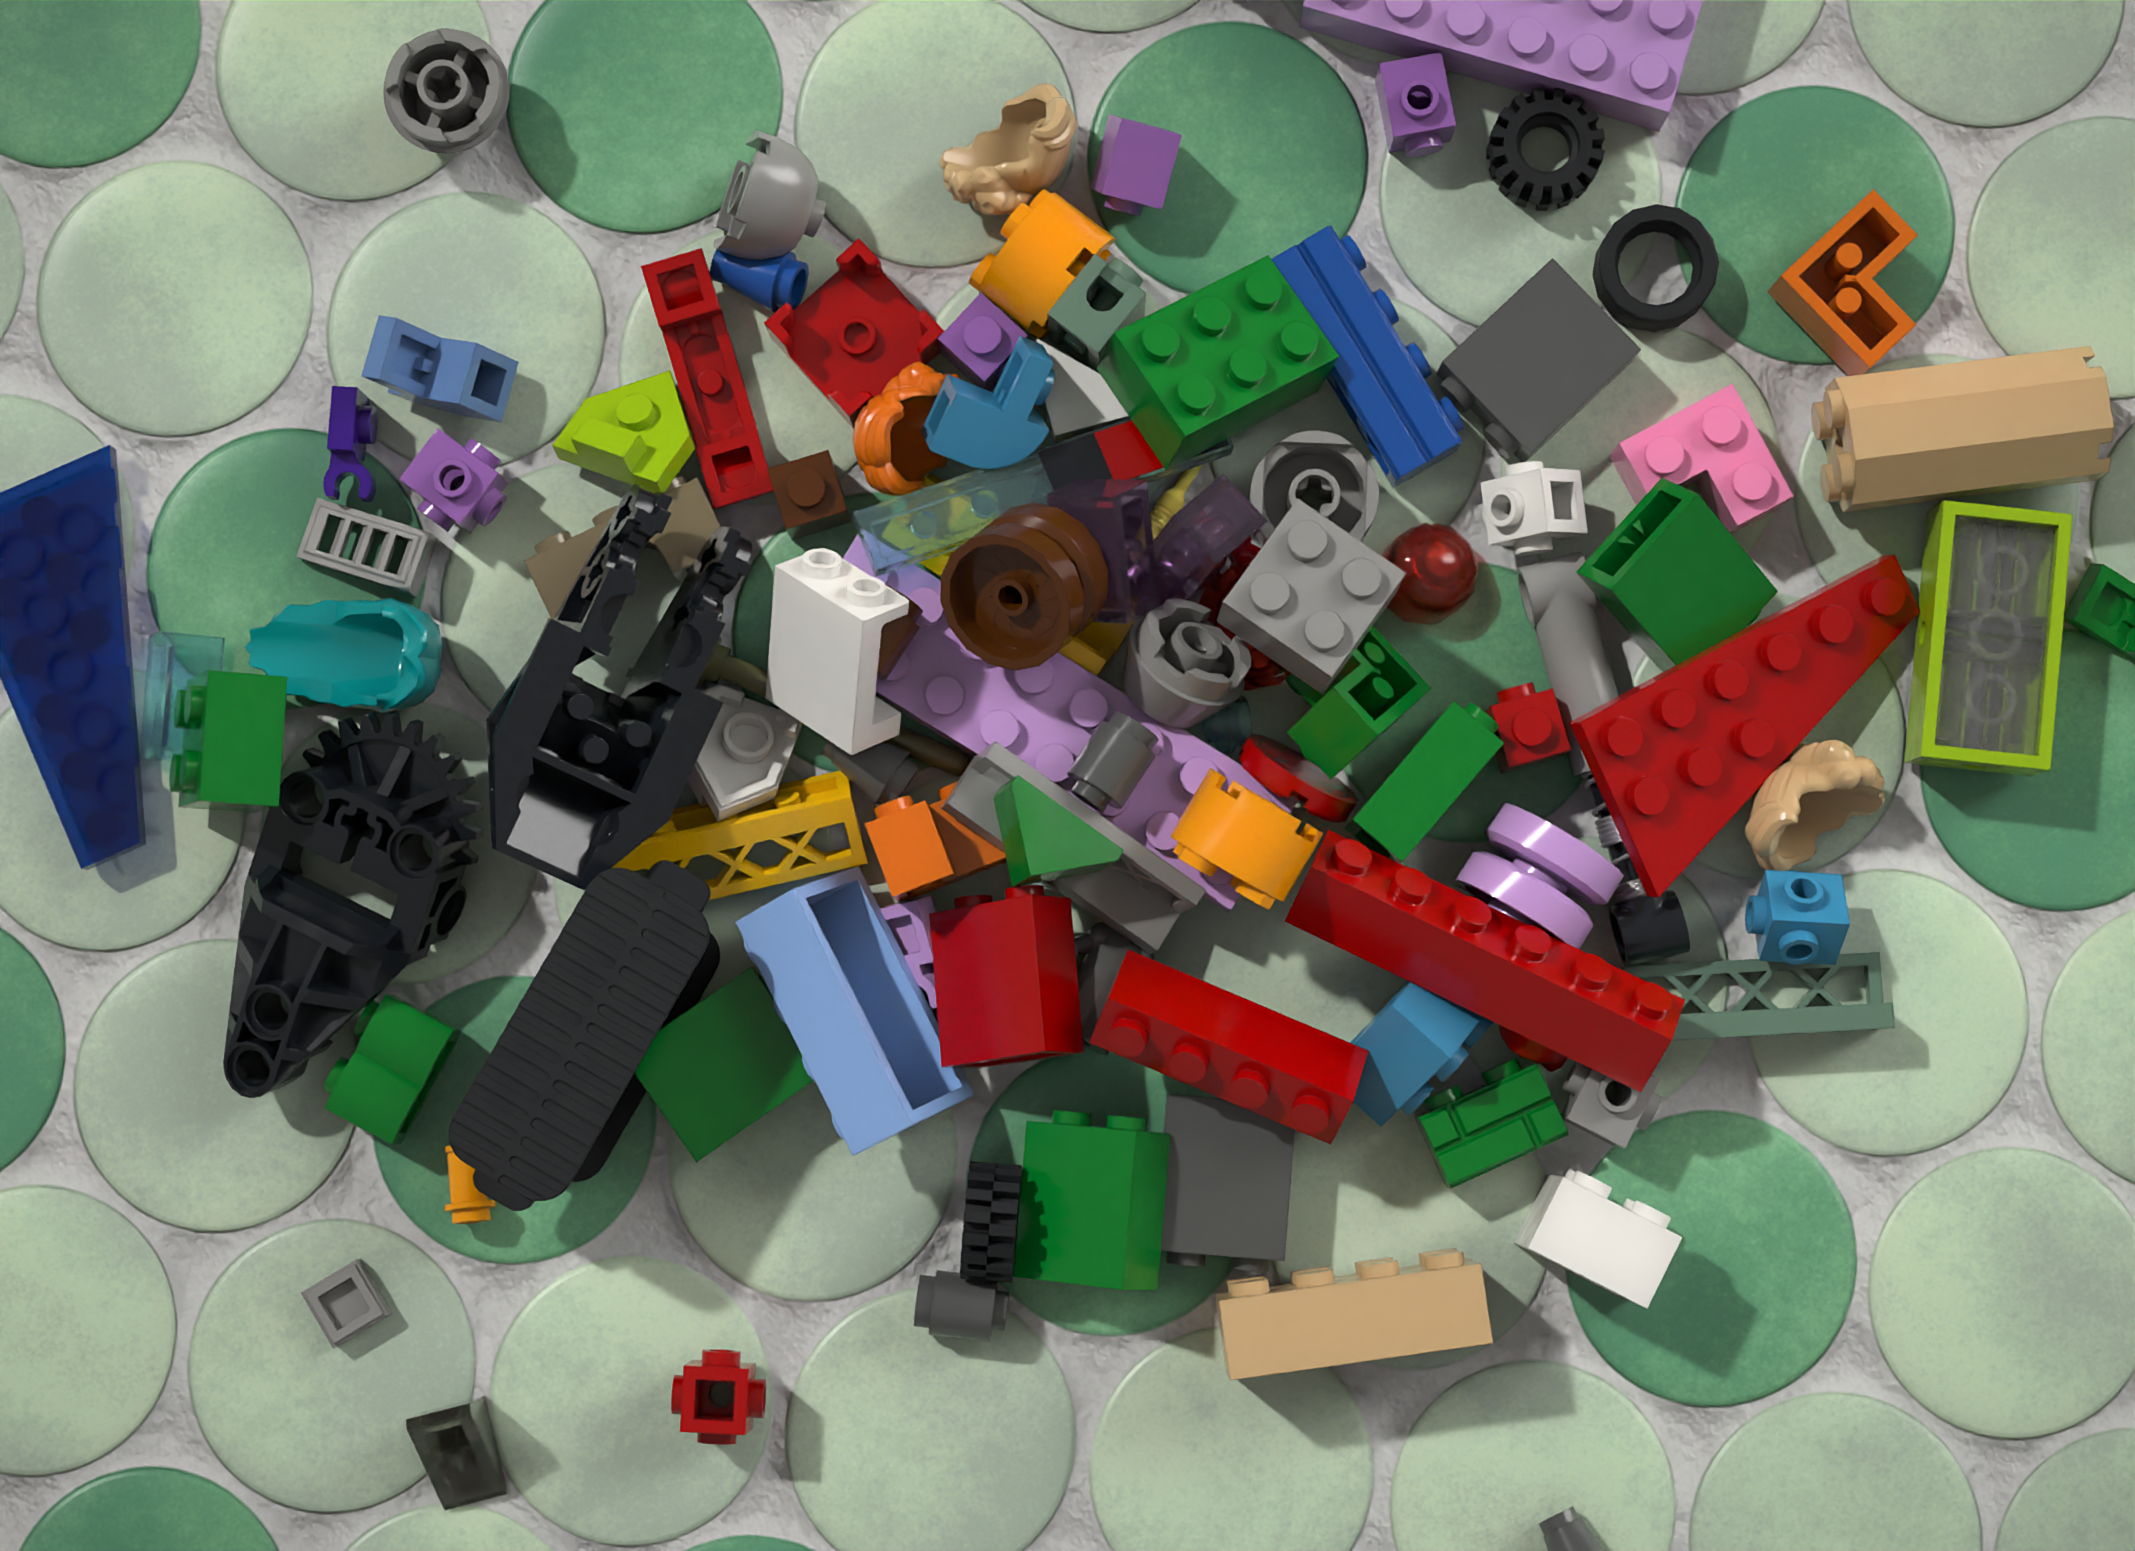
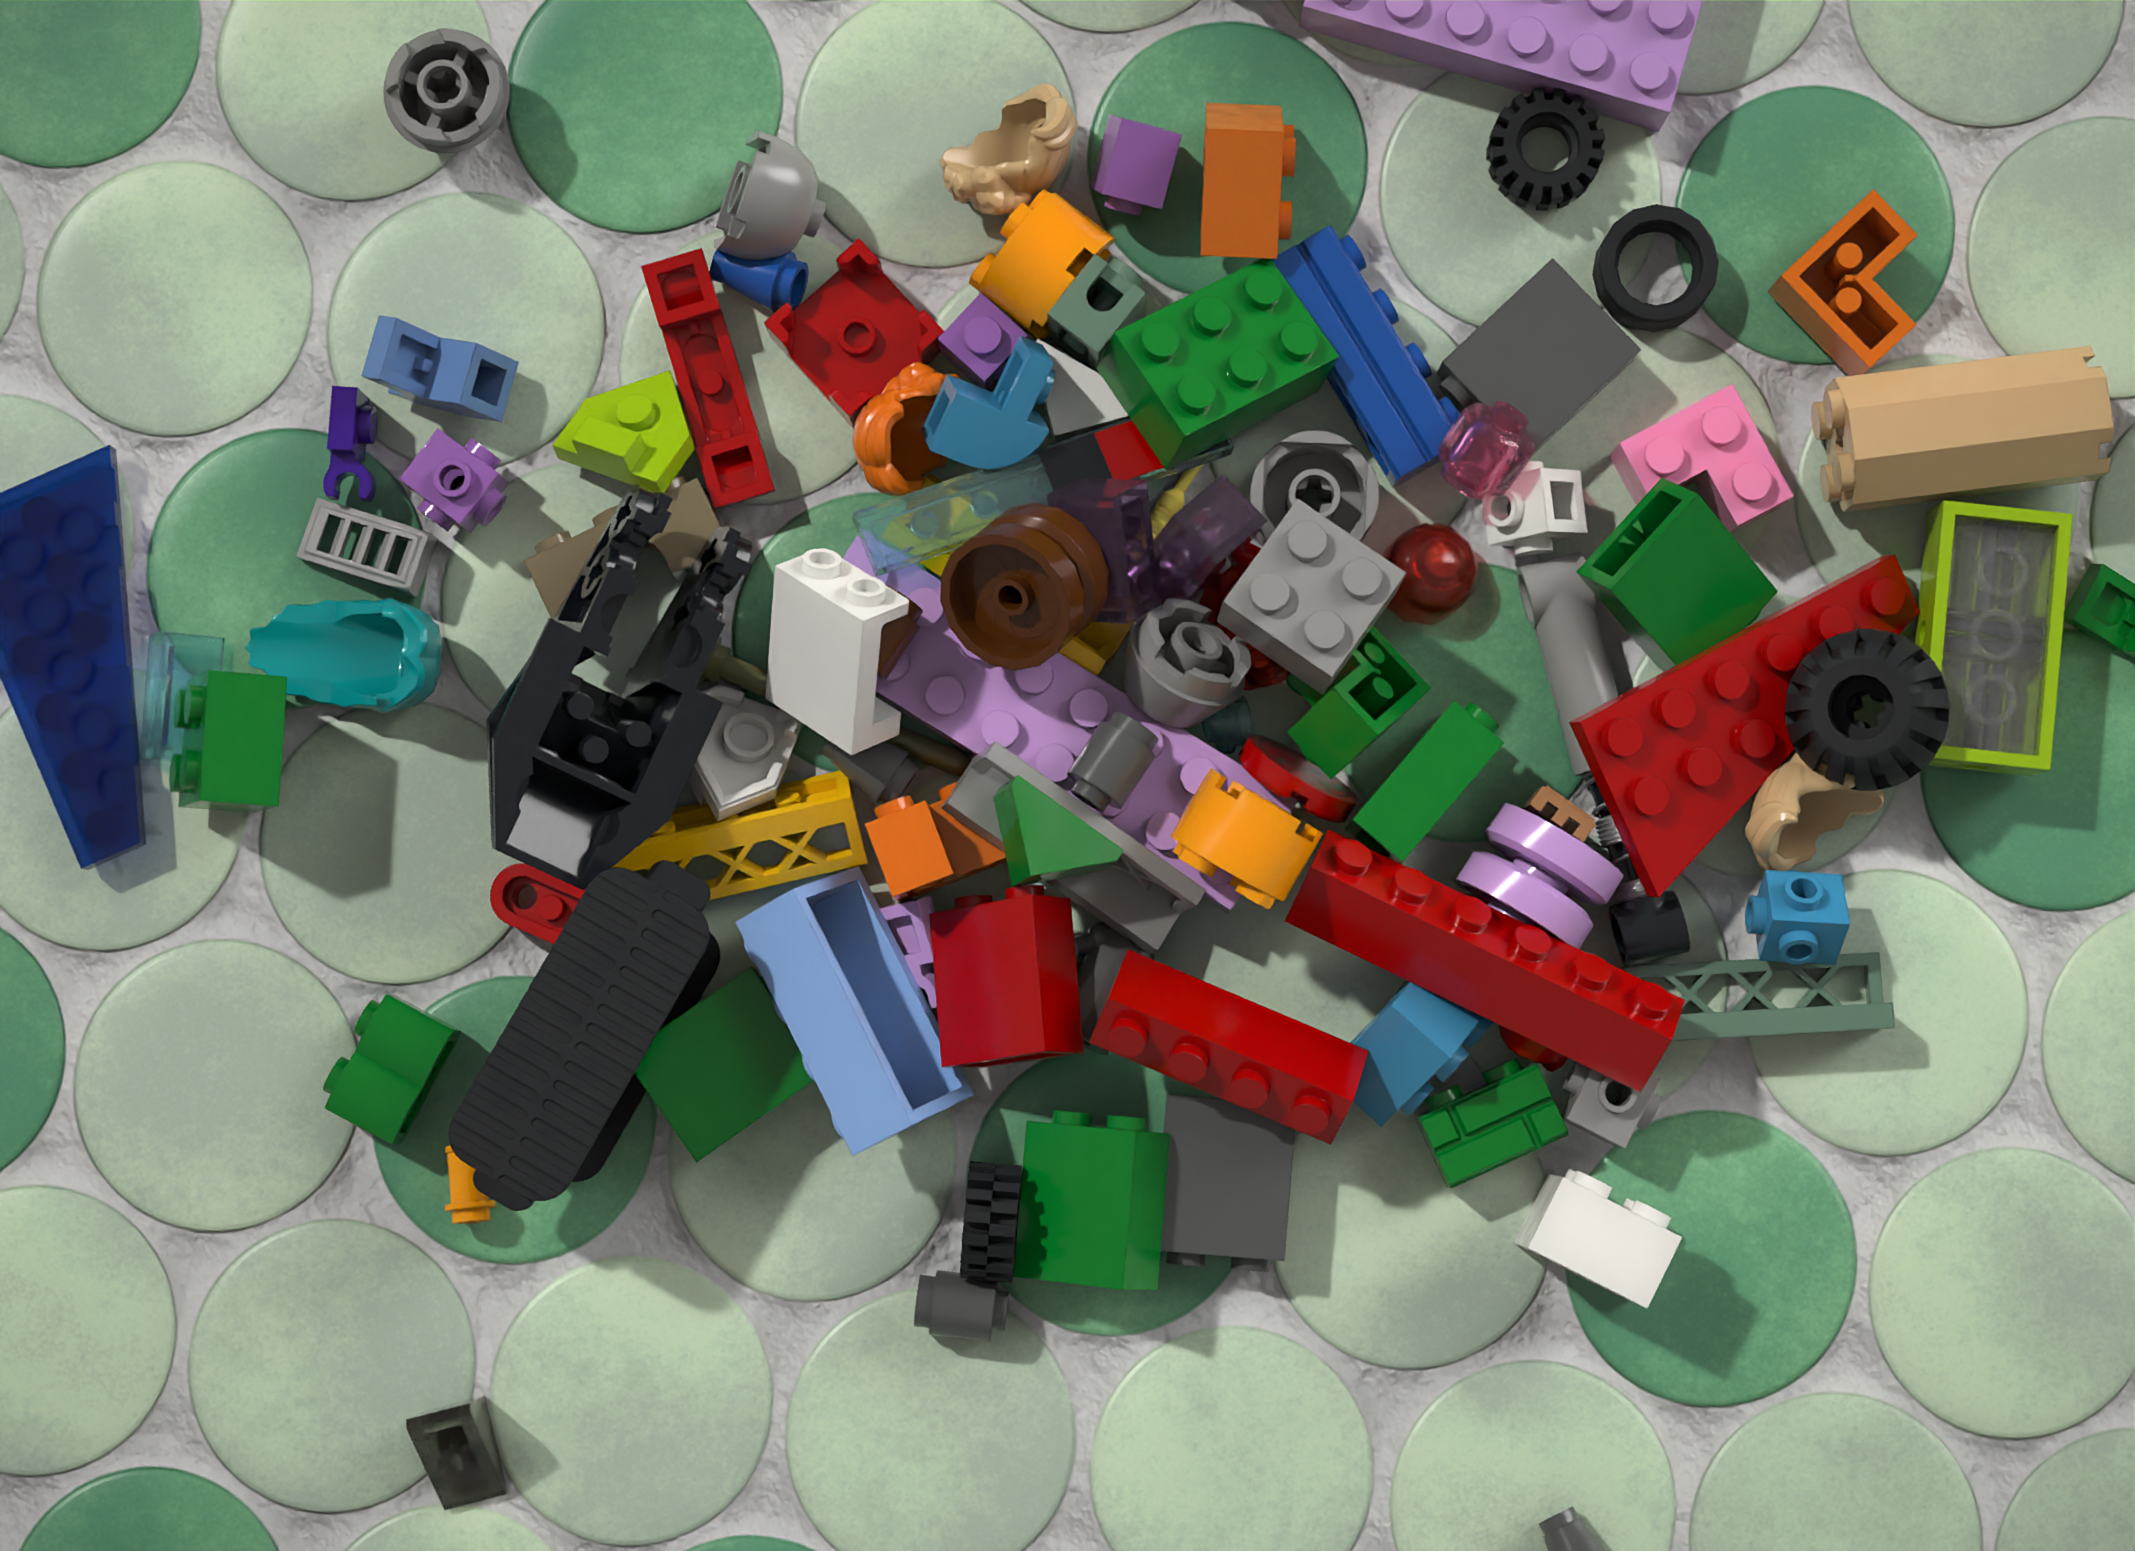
(318, 946): black connector -> none
(346, 1303): light grey tile -> none
(552, 907): none -> red plate
(701, 1414): red brick -> none
(809, 495): reddish brown brick -> none
(1242, 180): none -> orange brick
(1353, 1316): tan piece -> none
(1415, 104): medium lavender brick -> none
(1486, 449): none -> clear pink head
(1528, 727): red brick -> none
(1537, 804): none -> medium nougat tile
(1830, 690): none -> black wheel

